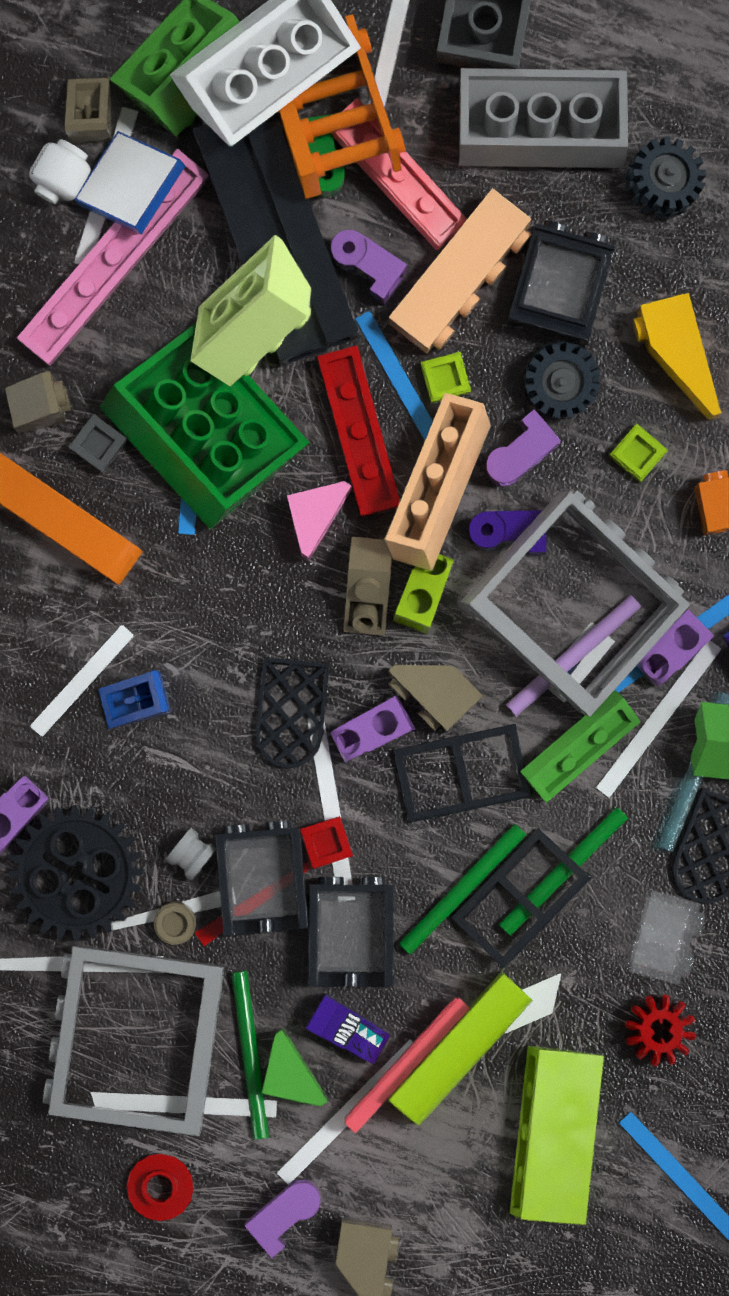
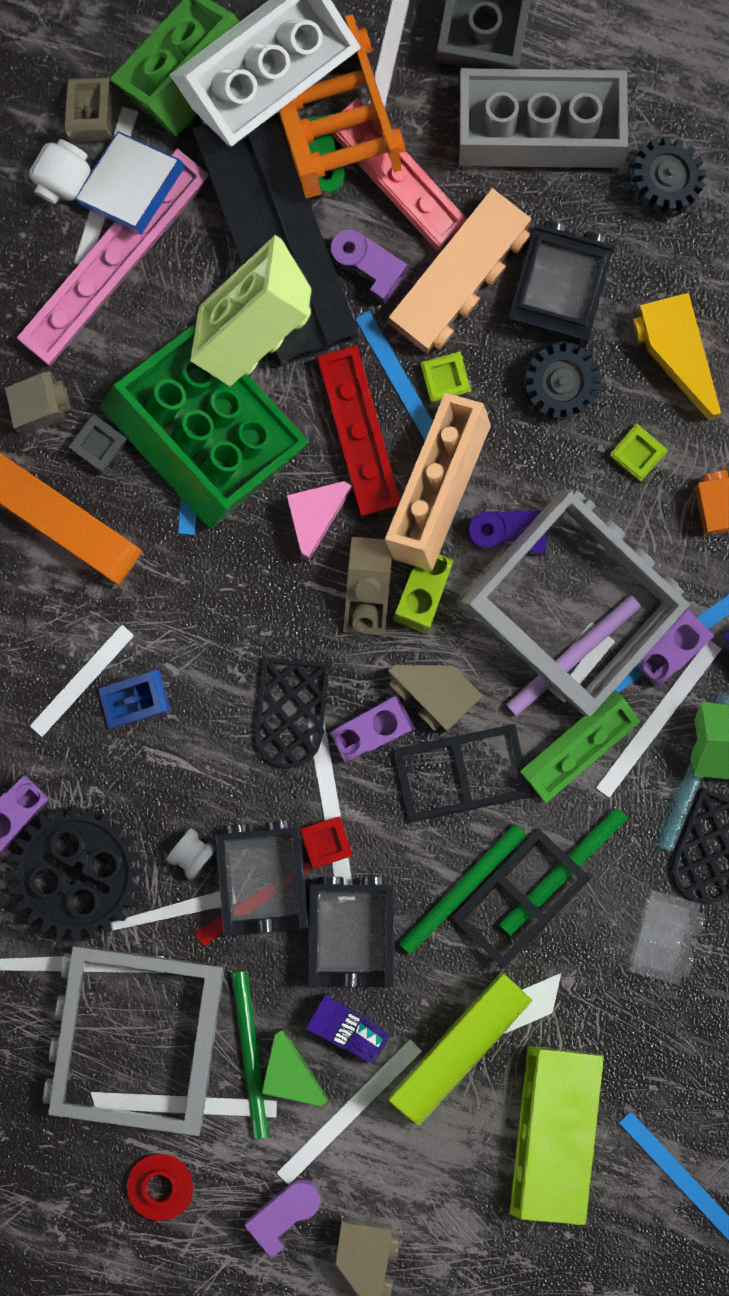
(175, 922): dark tan tile -> none
(406, 1064): coral tile -> none
(510, 463): medium lavender leg -> none
(674, 1027): red gear -> none

